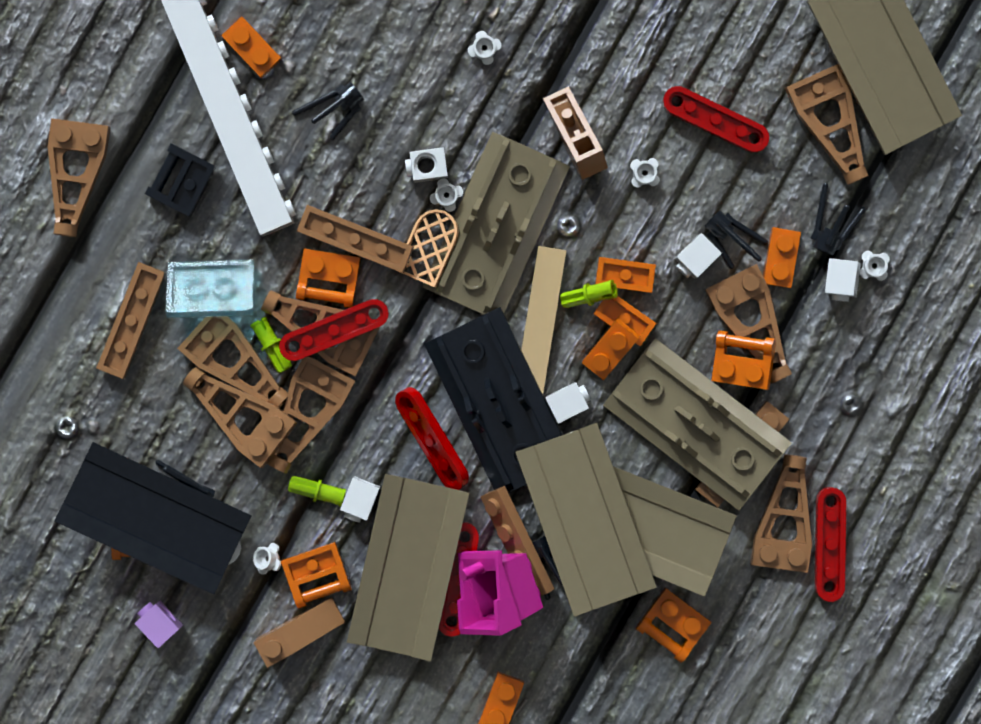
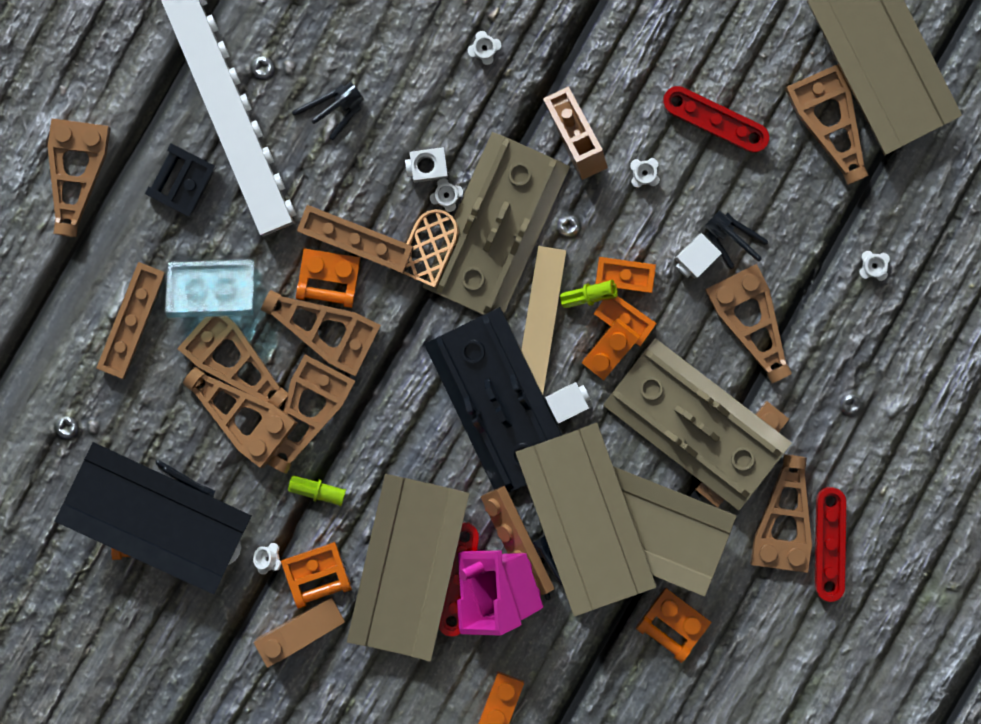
(157, 623): lavender brick -> none
(251, 47): orange plate -> none
(270, 344): lime axle -> none
(333, 330): red plate -> none
(359, 499): white brick -> none
(431, 438): red plate -> none
(743, 370): orange plate -> none
(781, 257): orange plate -> none
(829, 239): black plant -> none
(842, 279): white brick -> none

